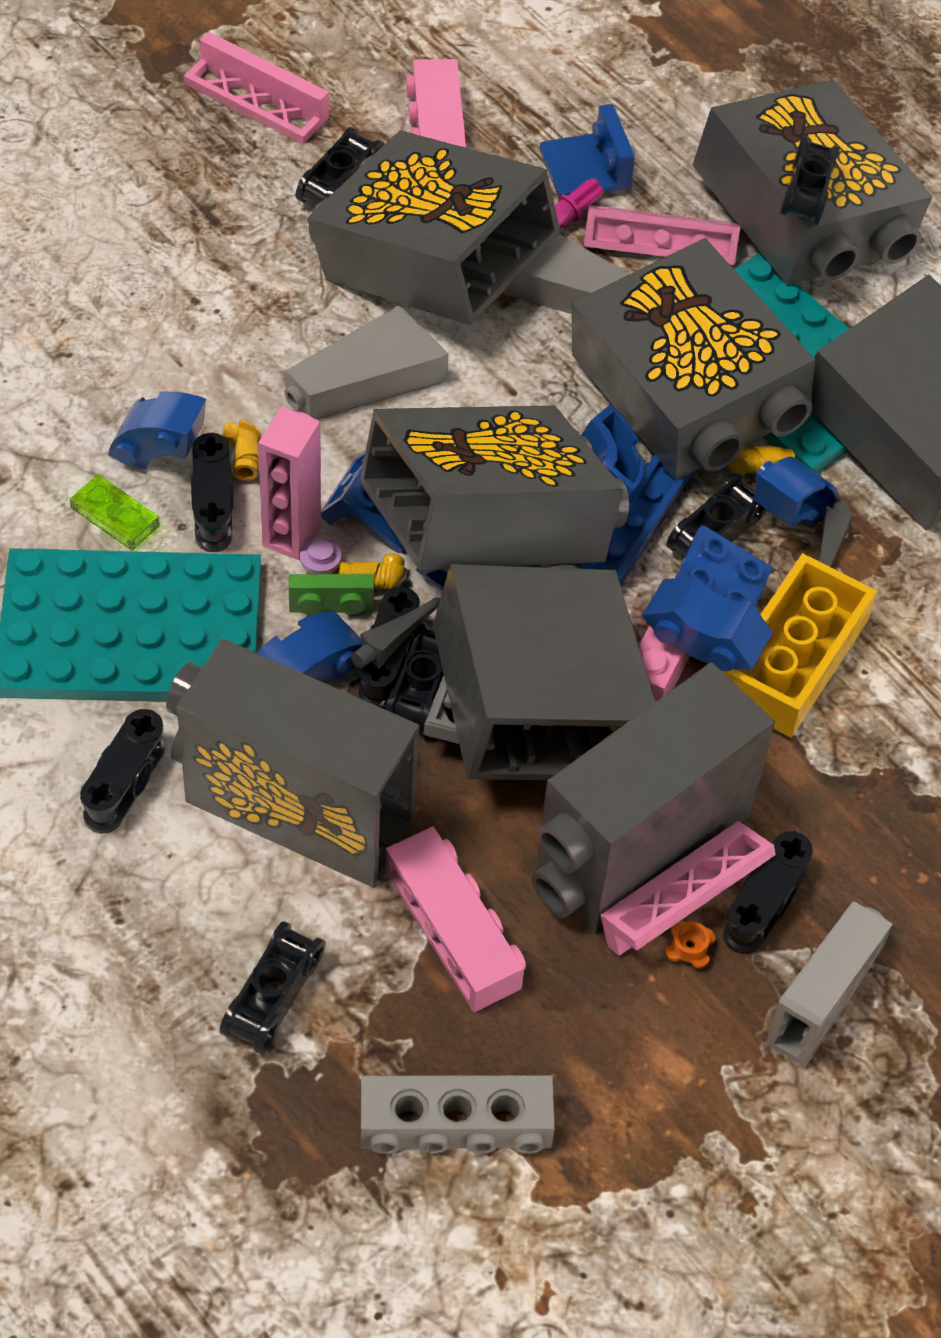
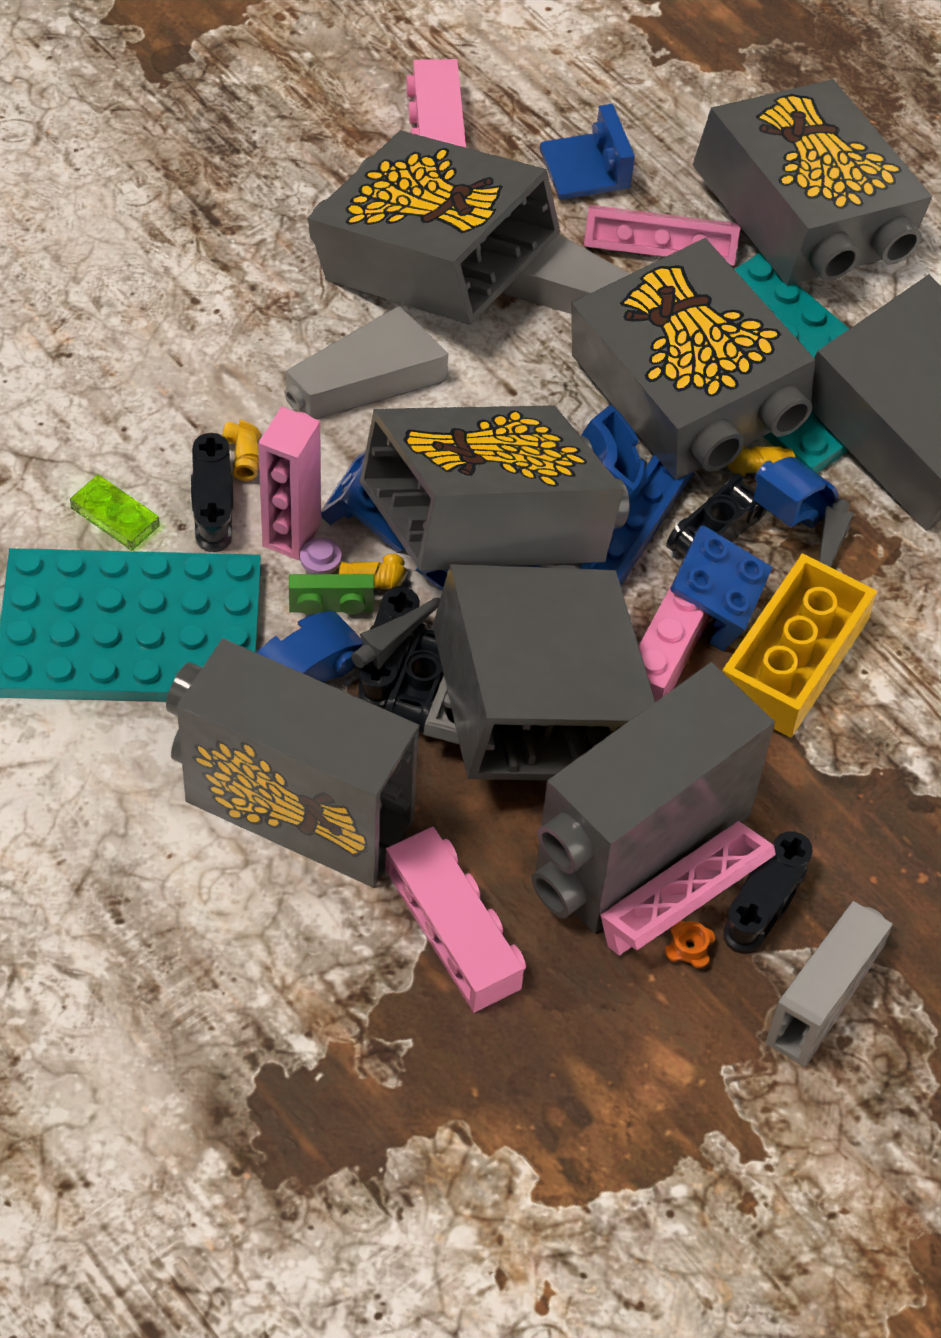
(123, 771): black piece -> none
(159, 428): blue brick -> none
(257, 1012): black piece -> none
(266, 85): bright pink fence -> none
(336, 166): black piece -> none
(475, 1096): light grey brick -> none
(571, 206): dark pink axle -> none
(707, 624): blue brick -> none
(810, 180): black piece -> none

